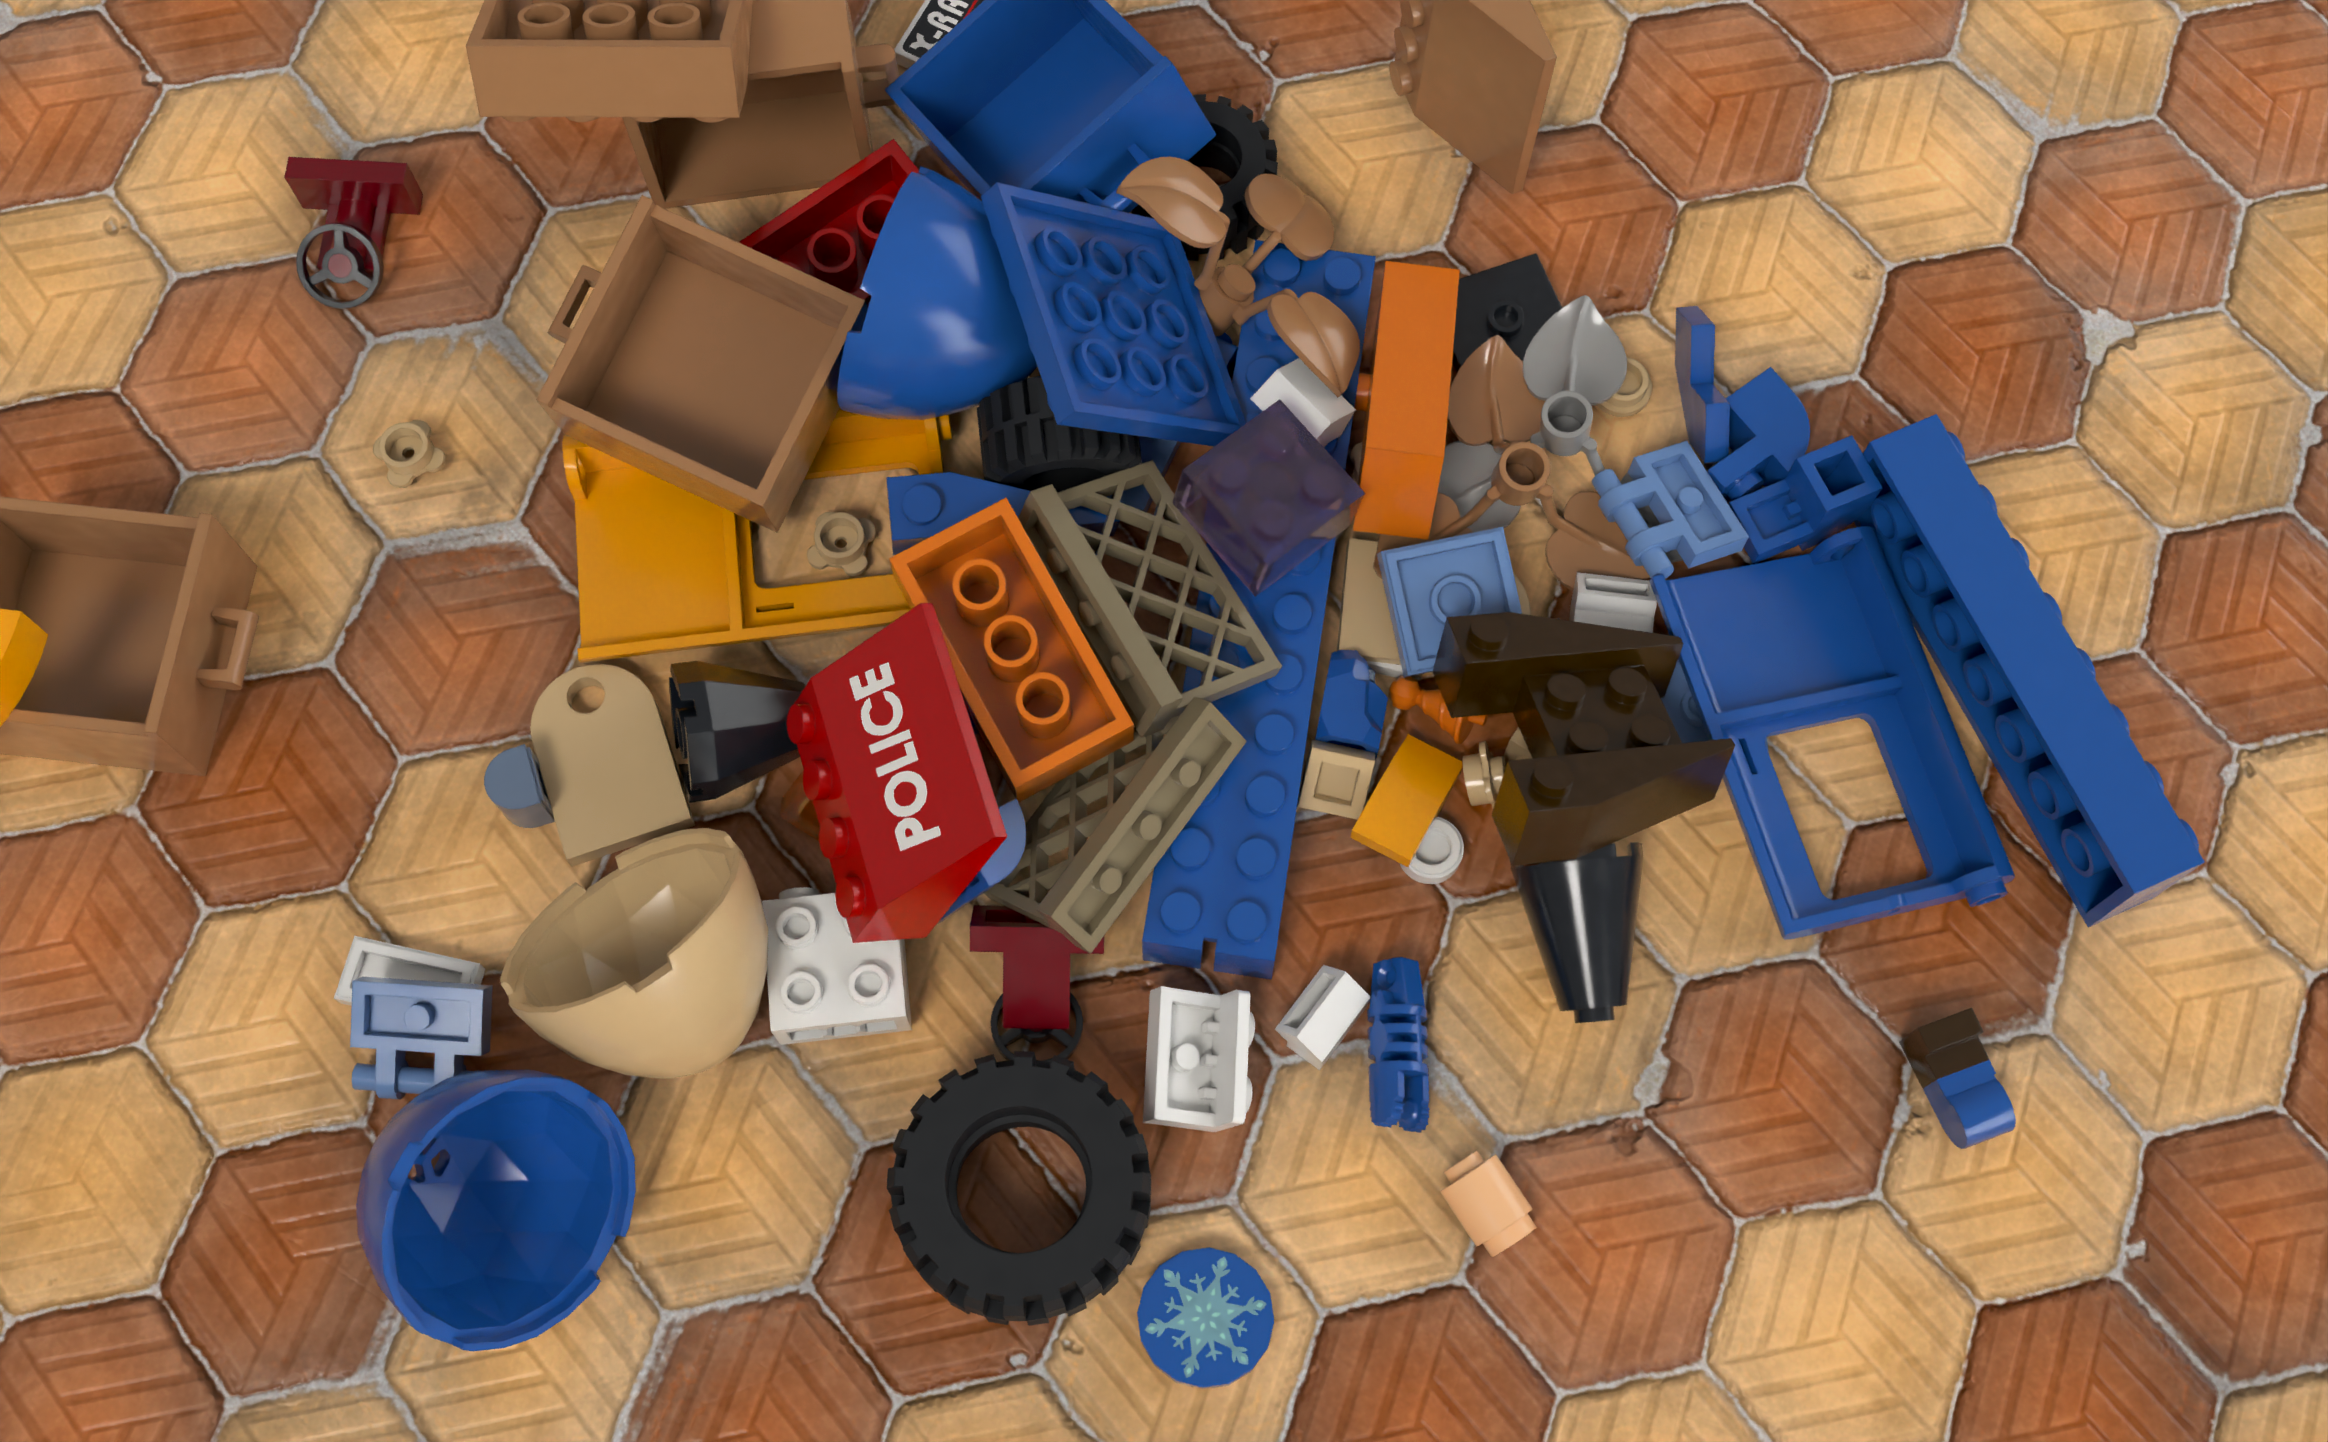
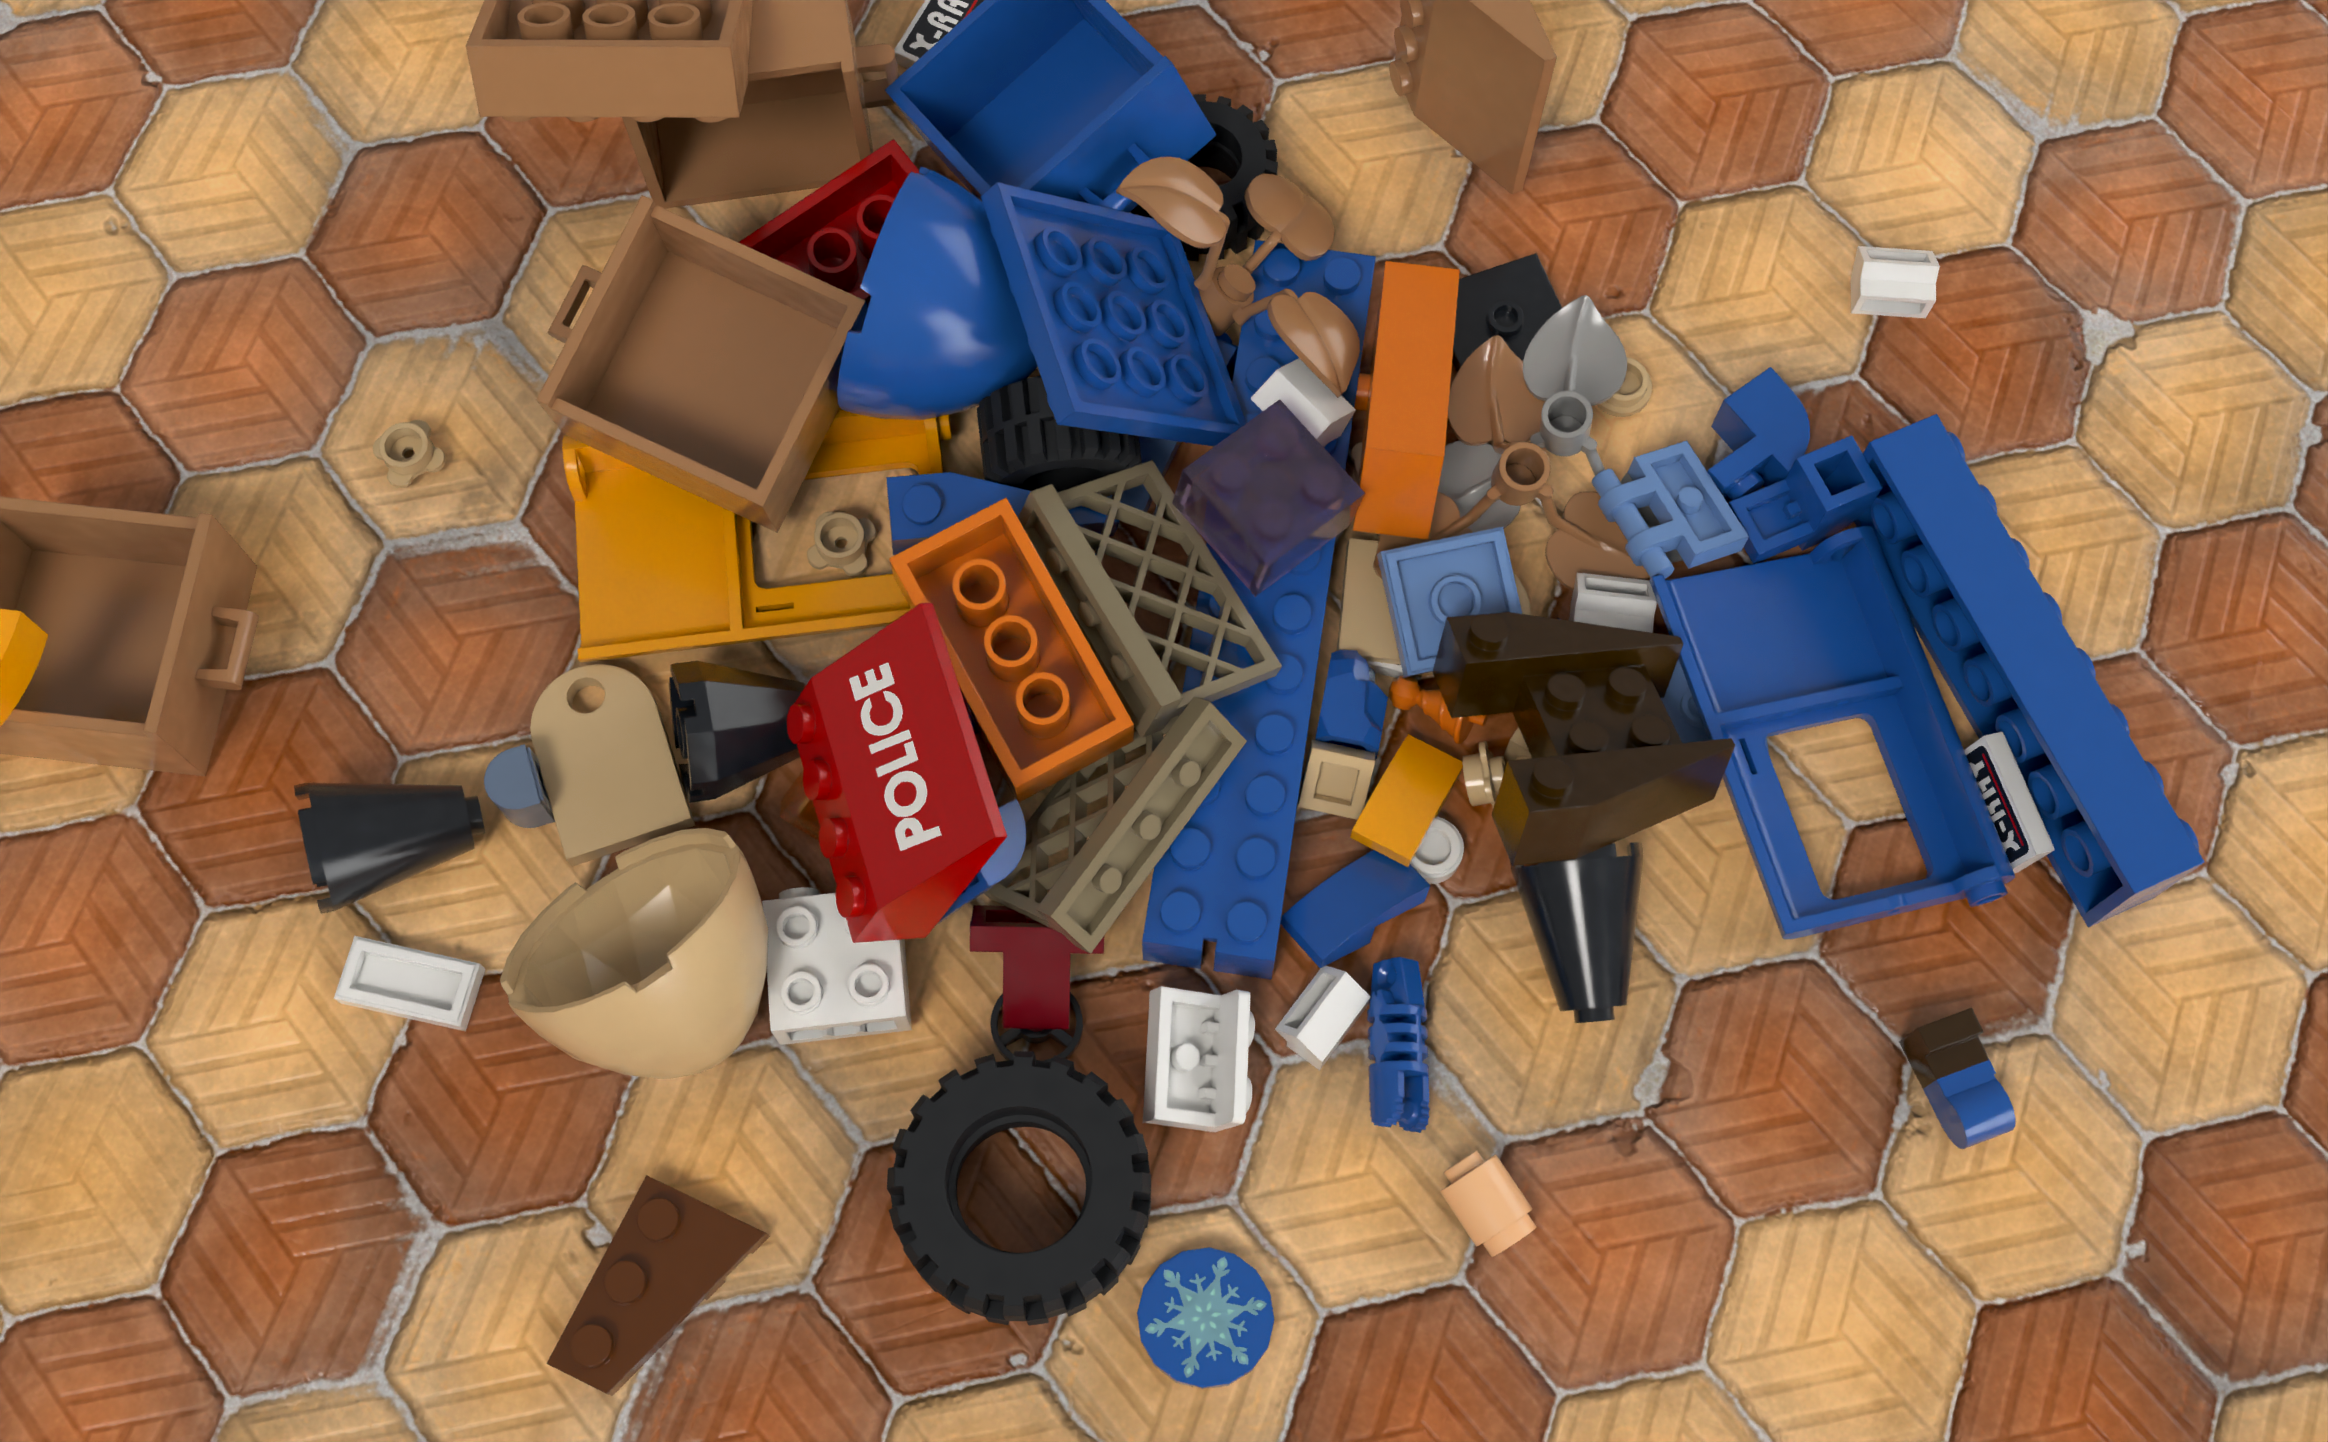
(357, 218): dark red piece -> none
(381, 834): none -> black cone
(416, 1018): medium blue plate -> none
(509, 1216): blue piece -> none
(650, 1279): none -> reddish brown wing
(1350, 904): none -> blue slope
(1703, 405): blue tile -> none
(1893, 282): none -> white piece
(2009, 801): none -> tile

